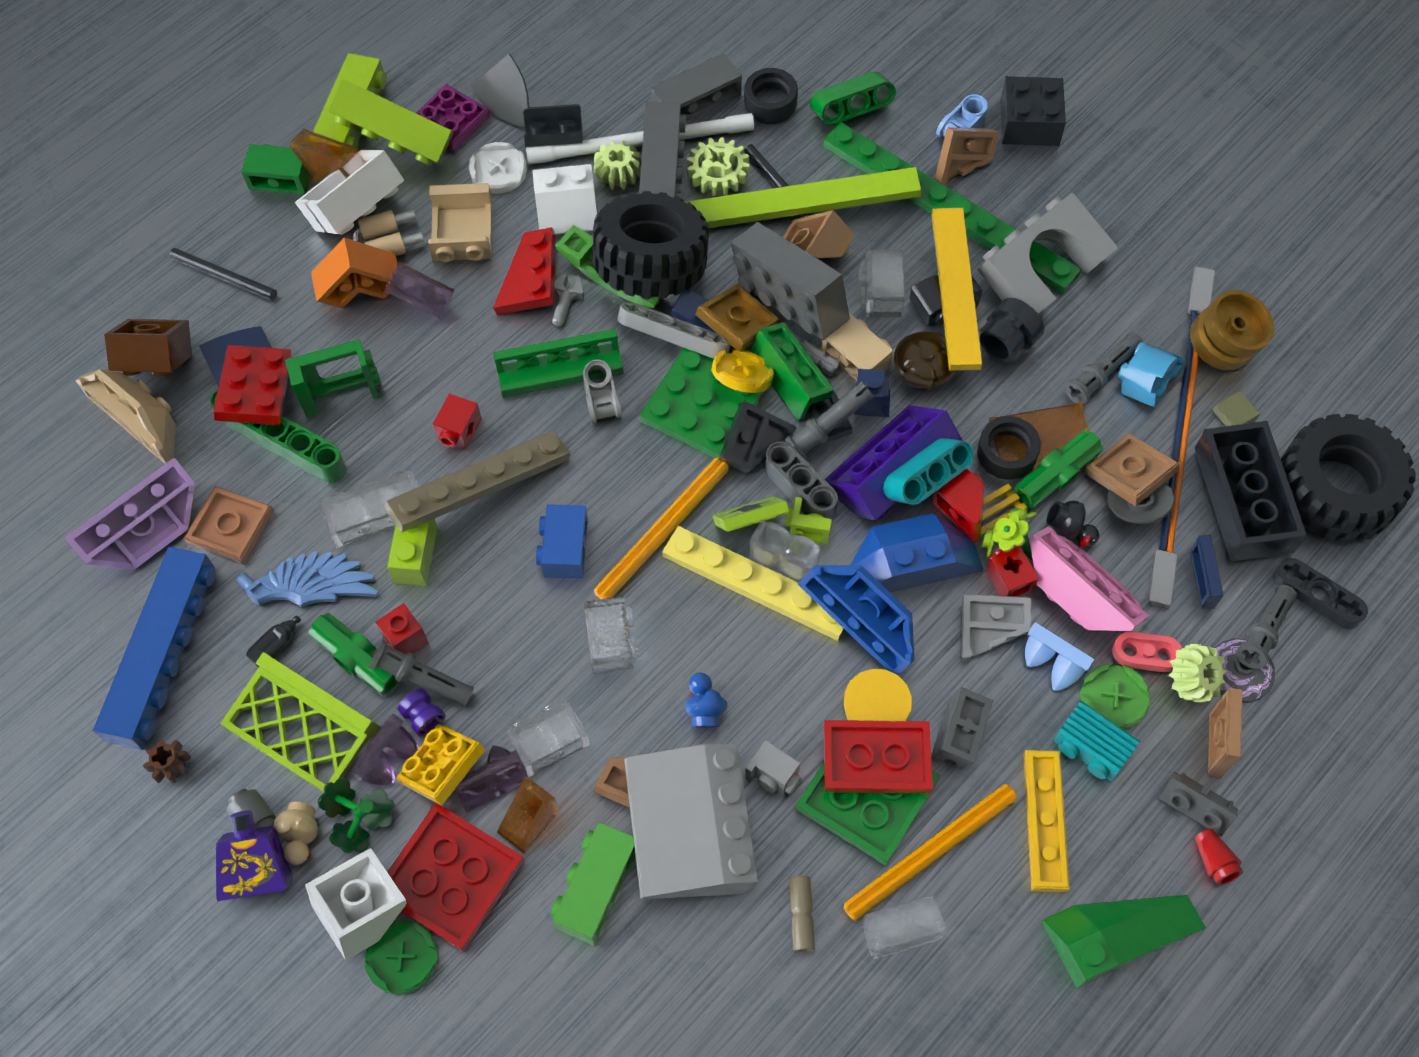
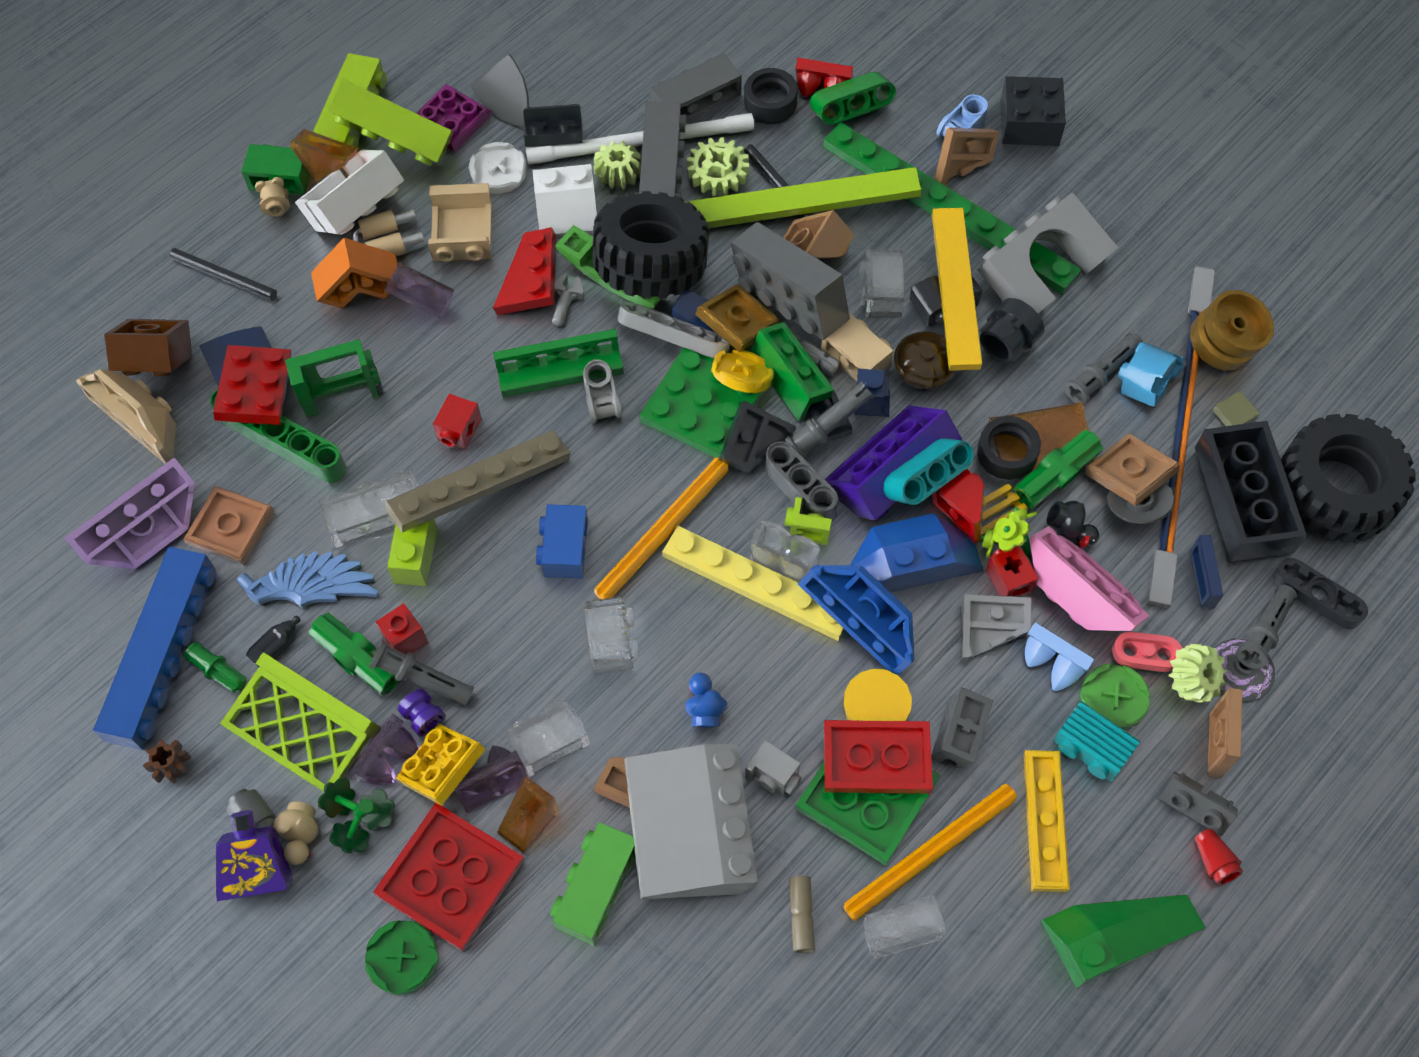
(214, 667): none -> green axle
(273, 196): none -> tan brick
(356, 902): white slope -> none
(750, 513): lime tile -> none
(812, 72): none -> red tile

